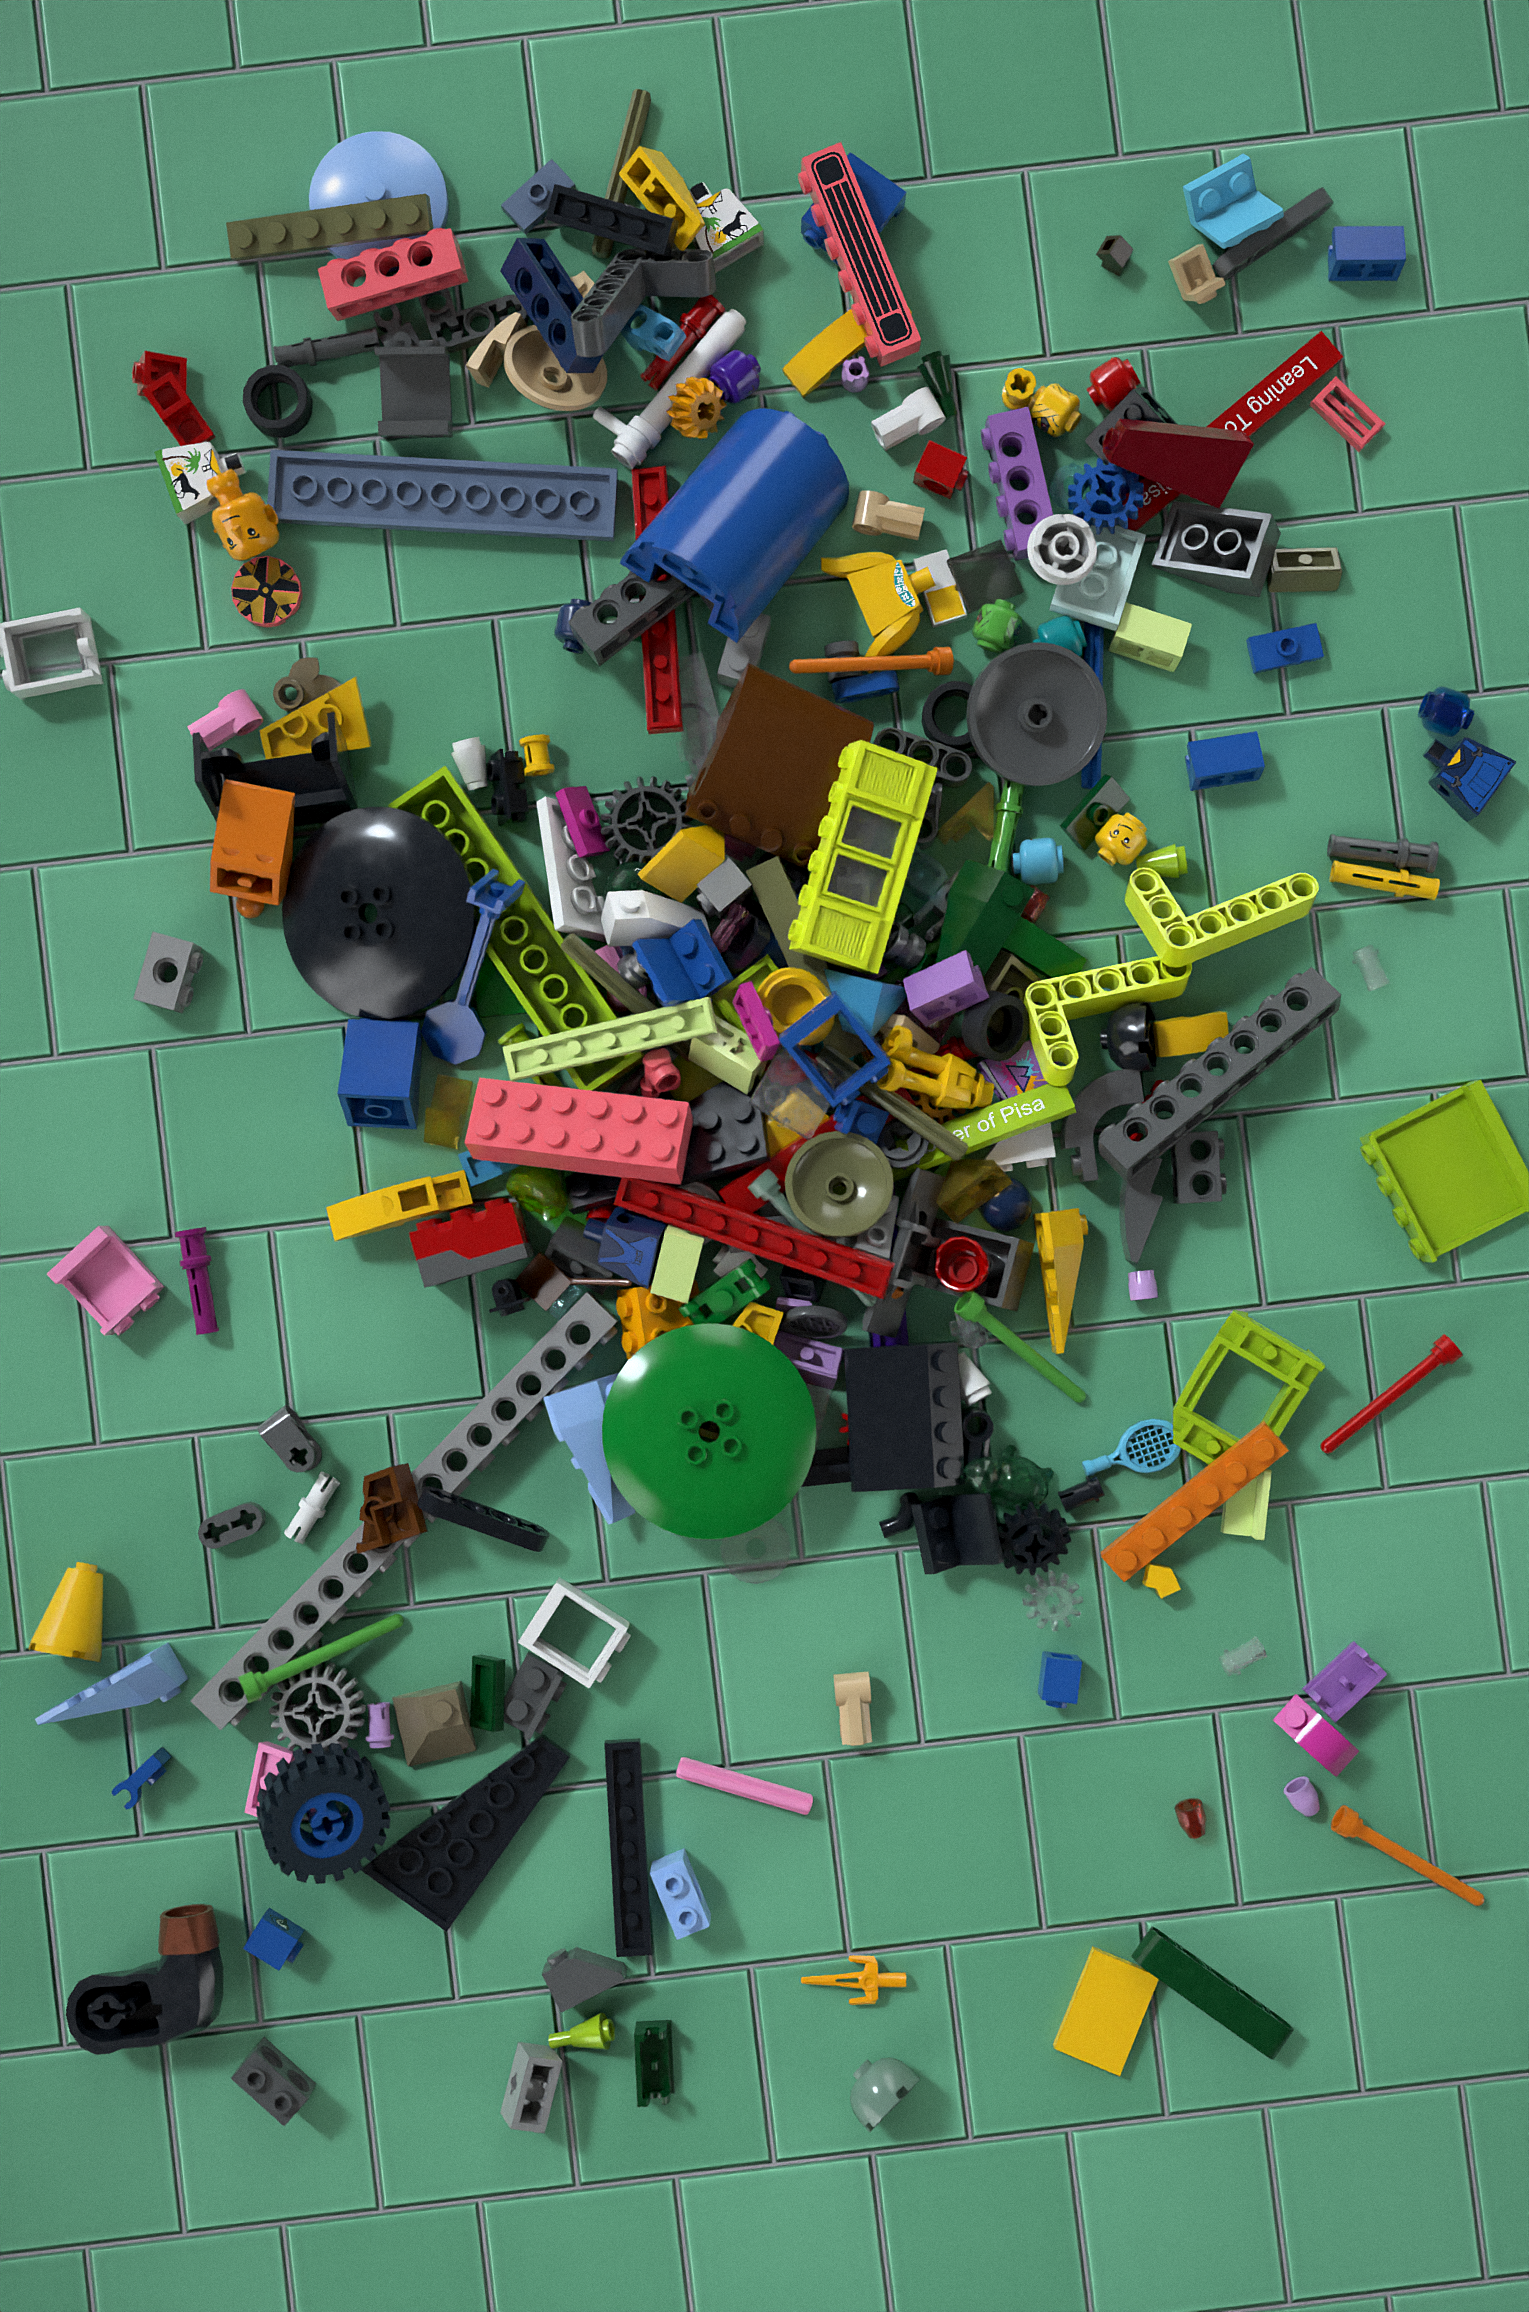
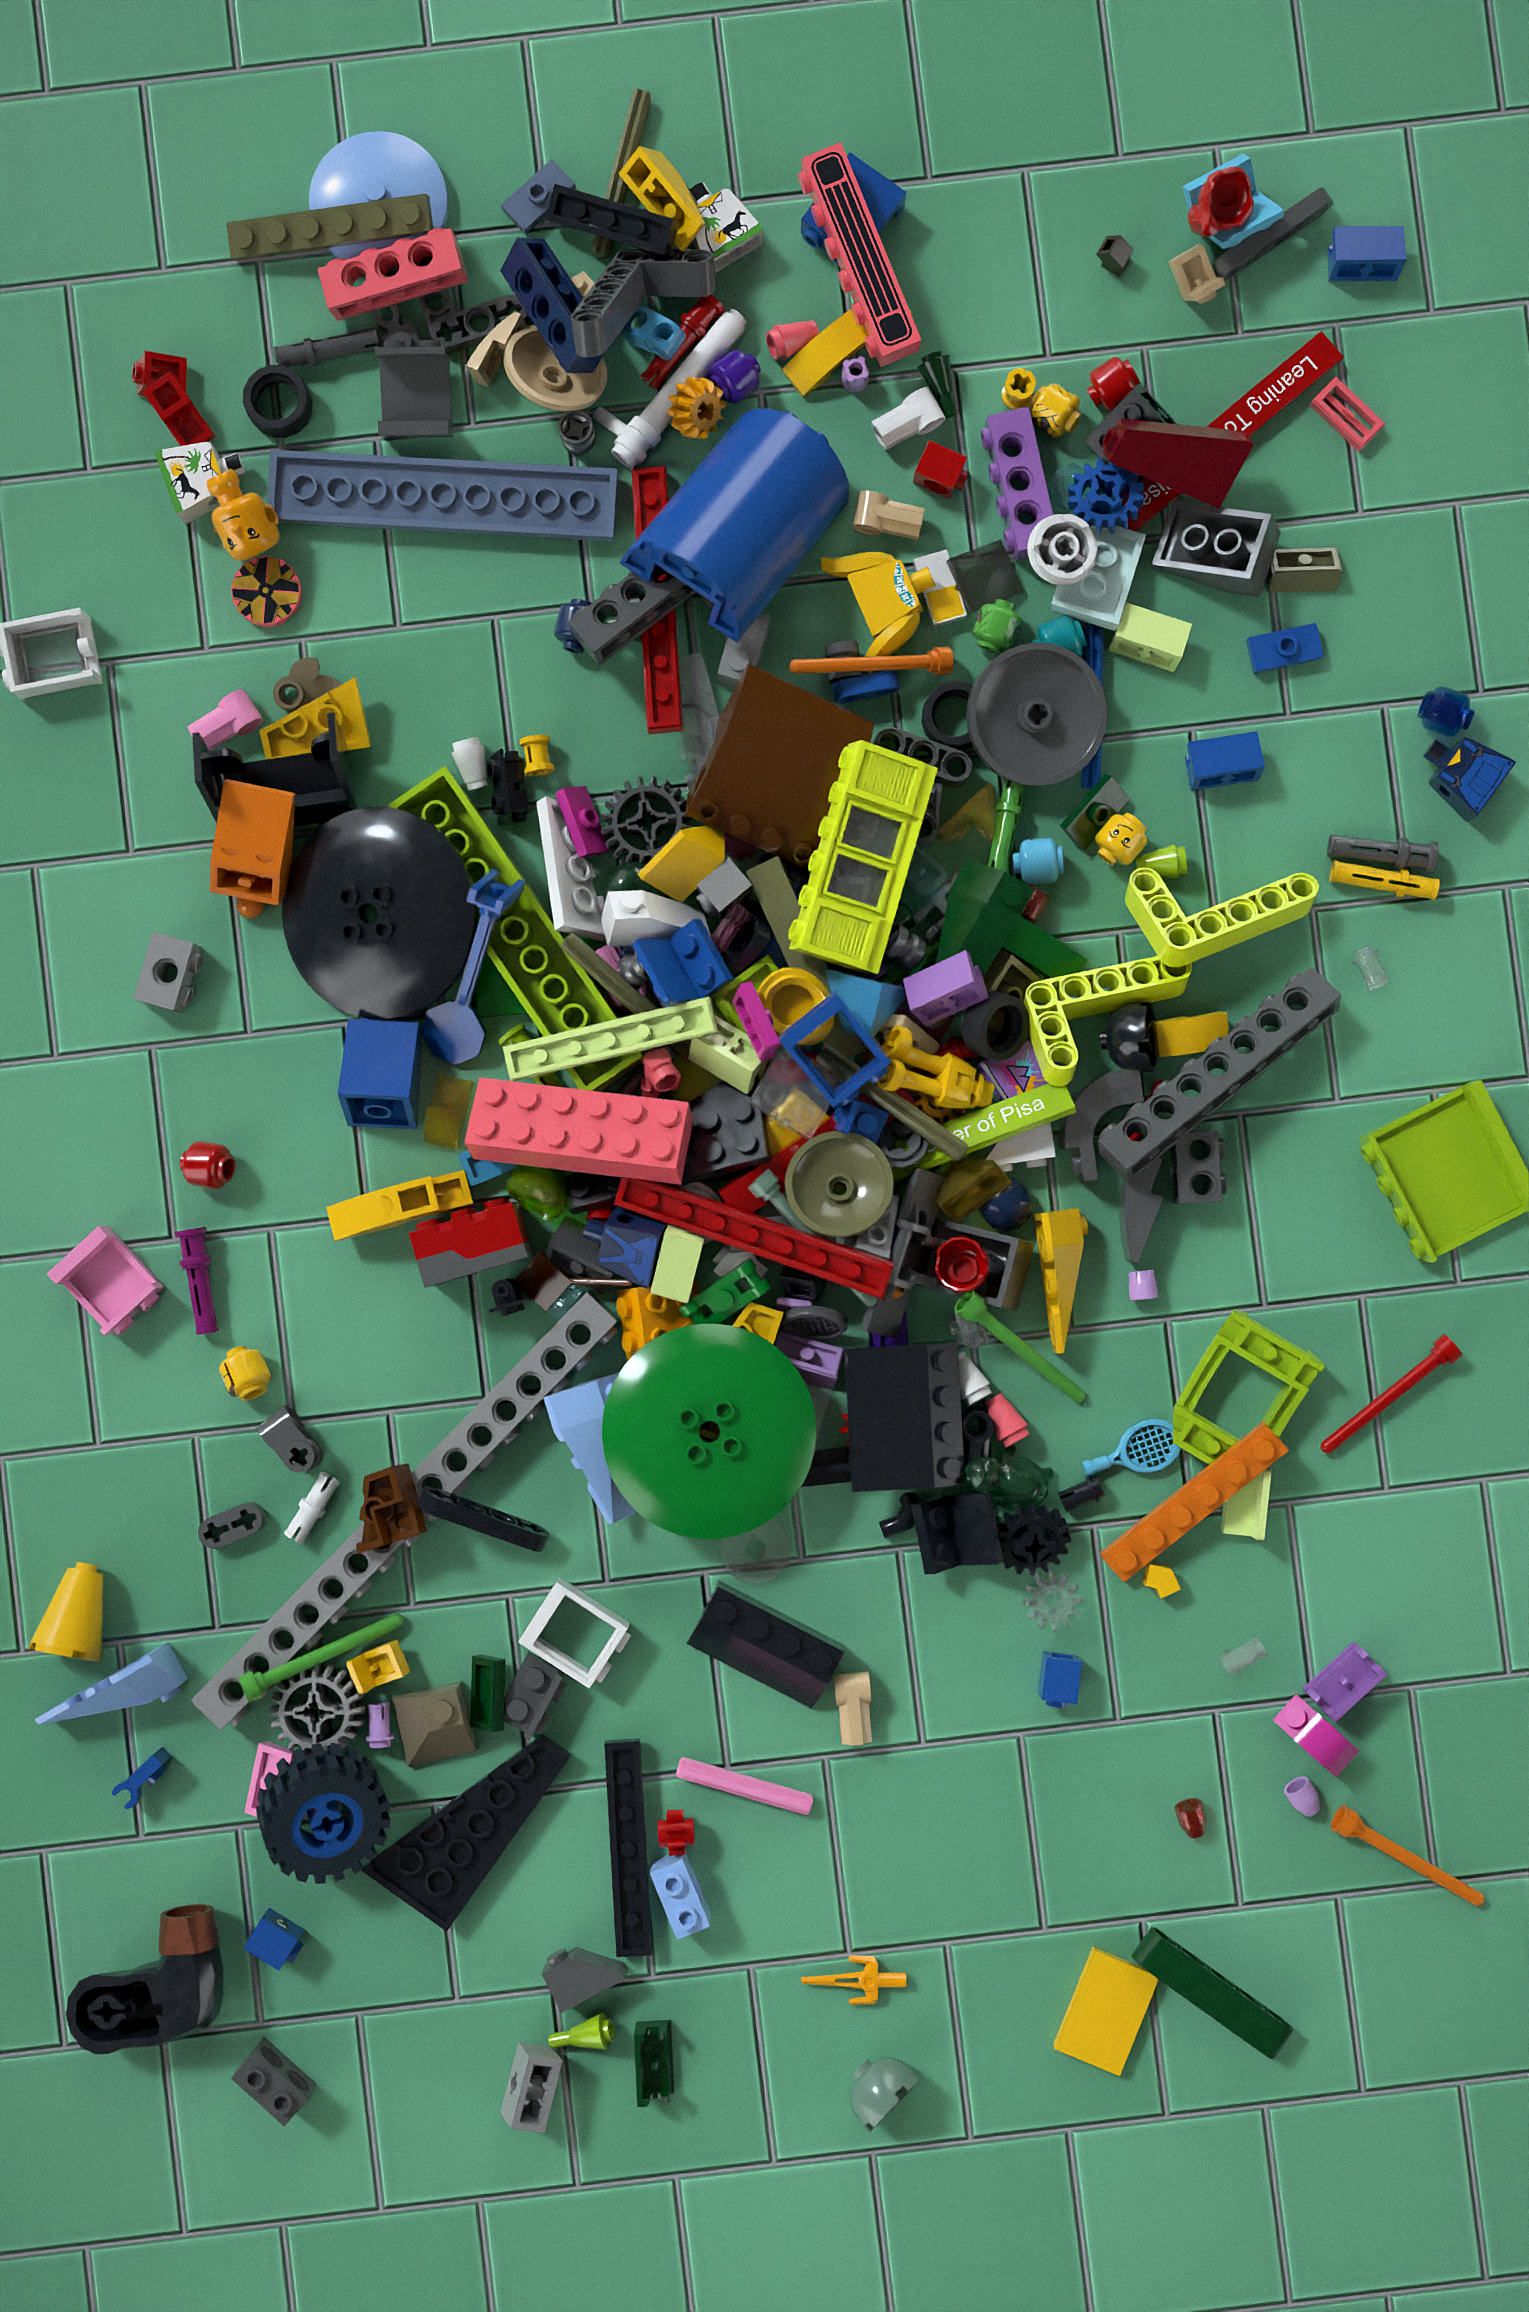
(207, 1165): none -> red head
(245, 1373): none -> yellow head
(378, 1666): none -> yellow bracket
(574, 424): none -> flat silver wheel
(676, 1832): none -> red gear
(766, 1644): none -> black slope
(790, 338): none -> coral cone
(1007, 1422): none -> coral cone
(1222, 202): none -> red hair

